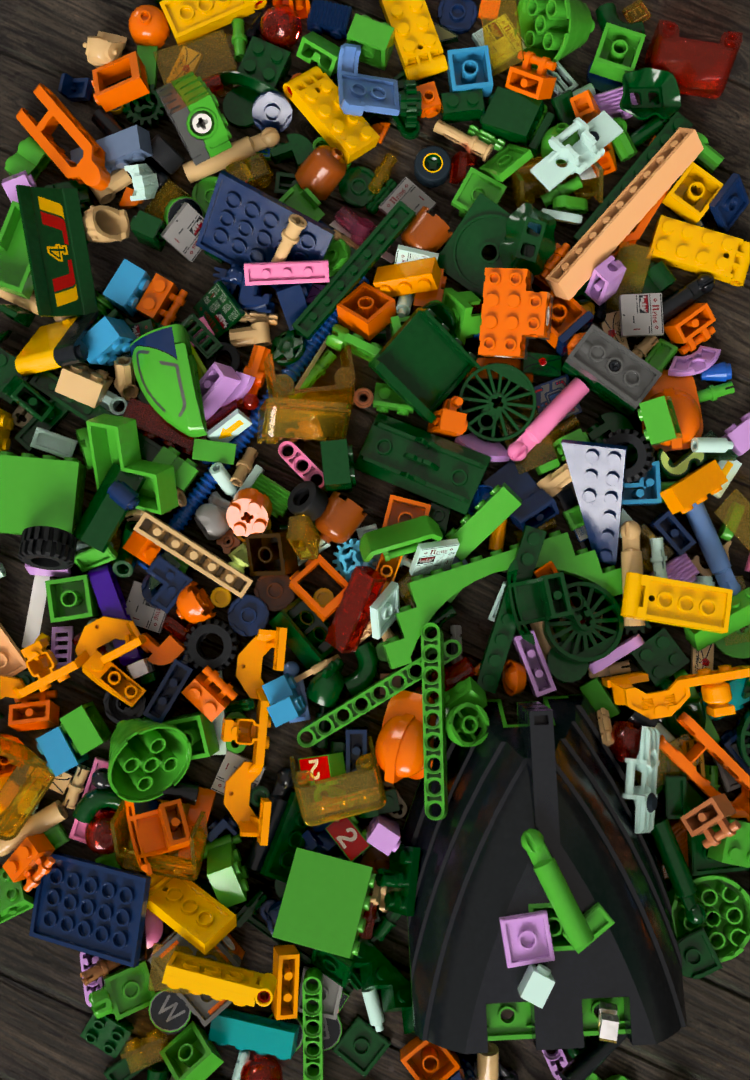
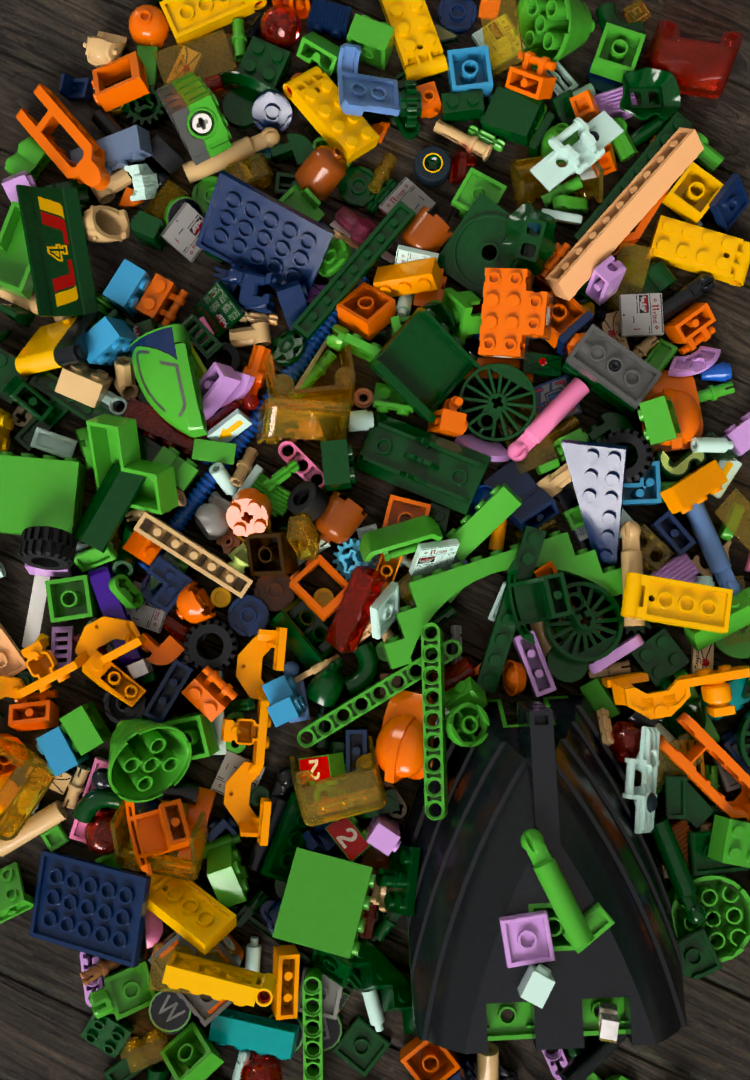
(30, 861): orange brick -> none
(123, 495): dark blue brick -> none
(126, 591): none -> bright green beam
(253, 954): none -> light aqua cylinder
(281, 475): none -> bright green axle
(286, 272): bright pink tile -> none
(290, 237): tan pin -> none
(360, 421): none -> light aqua brick
(506, 162): bright green tile -> none
(658, 557): light aqua pin -> none
(708, 815): nougat brick -> none

